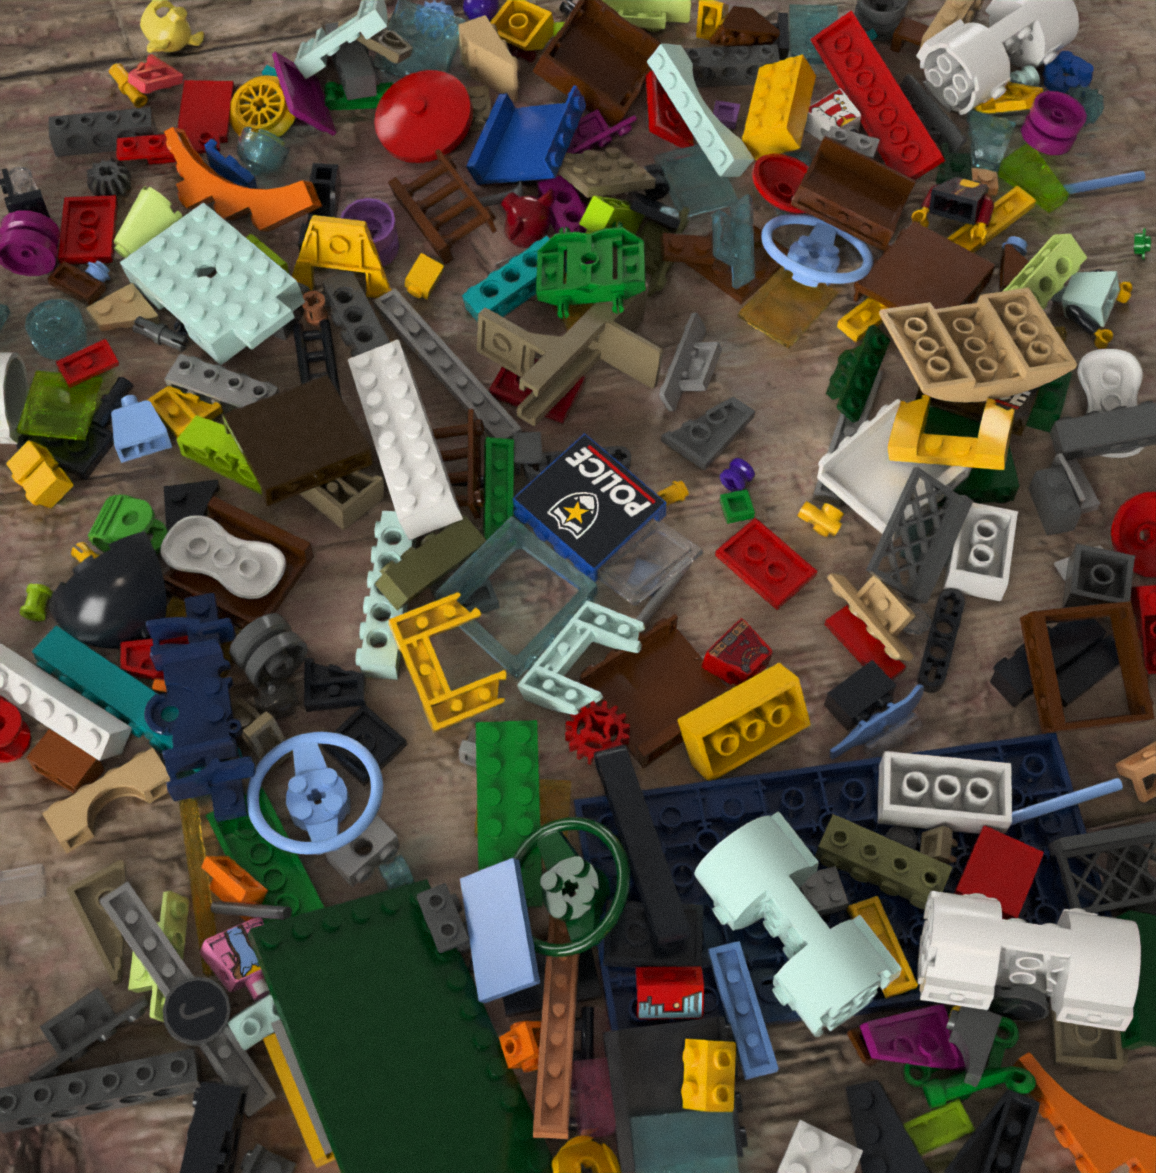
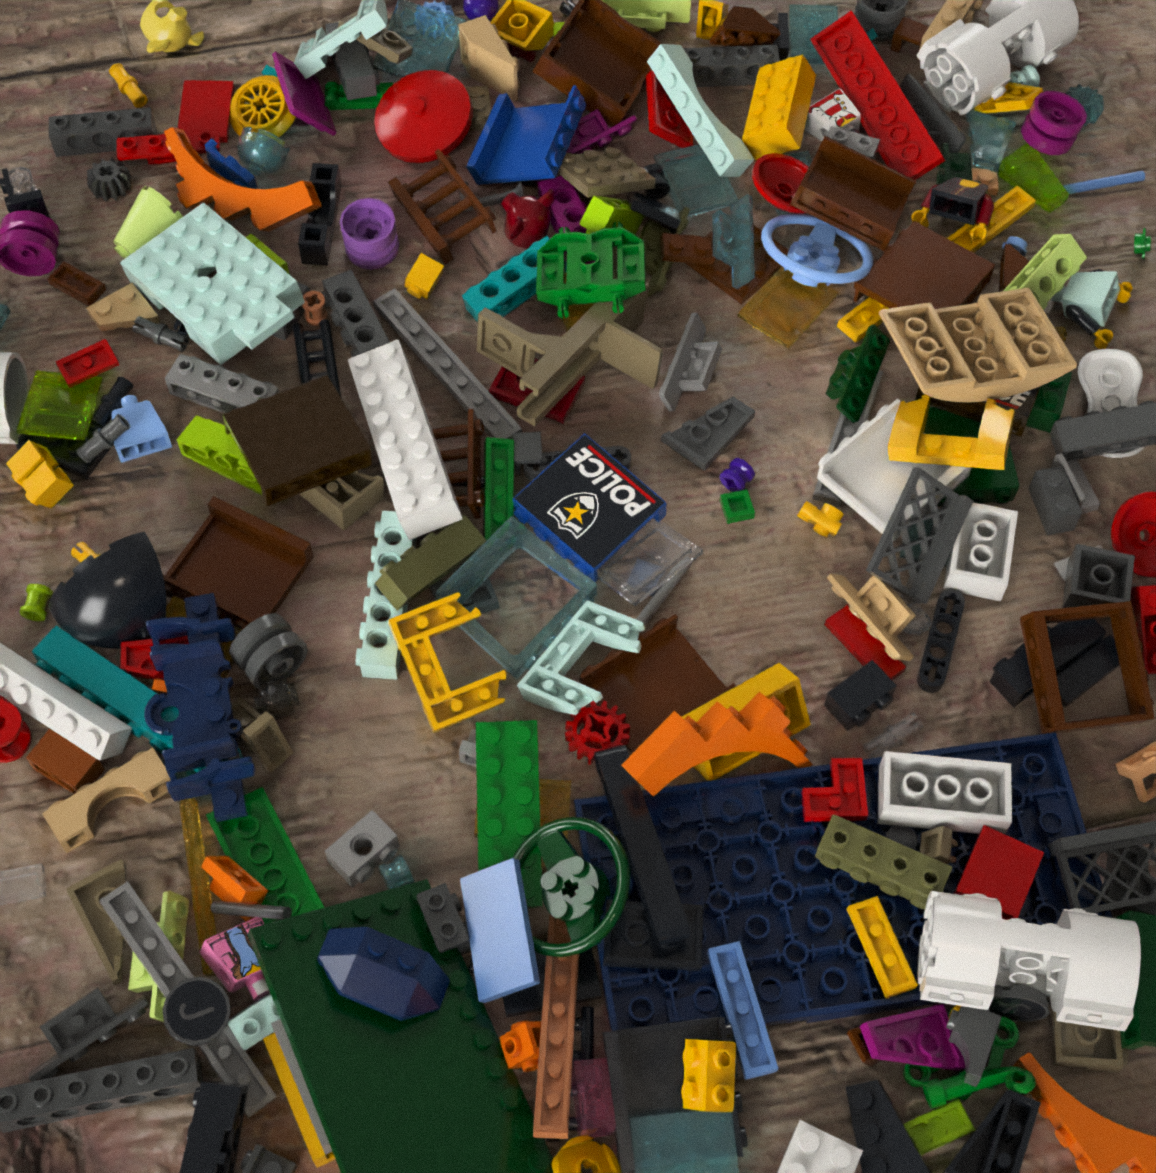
(56, 328): clear light blue wheel -> none
(88, 229): red plate -> none
(98, 271): light blue plate -> none
(103, 438): none -> dark grey pin
(124, 517): bright green piece -> none
(154, 75): coral wing -> none
(179, 408): yellow wing -> none
(188, 500): black wing -> none
(240, 565): white plate -> none
(314, 783): light blue piece -> none
(332, 687): black wing -> none
(341, 246): yellow wing -> none
(373, 734): black tile -> none
(382, 972): none -> dark blue wedge
(669, 992): red panel -> none
(674, 493): yellow pin -> none
(720, 731): none -> orange arch
(727, 113): medium lavender plate -> none
(738, 655): torso -> none
(766, 563): red tile -> none
(825, 891): light grey piece -> none
(828, 970): light aqua cylinder -> none
(843, 799): none -> red plate
(867, 730): medium blue piece -> none
(1066, 800): light blue bar -> none
(1069, 64): blue plate -> none

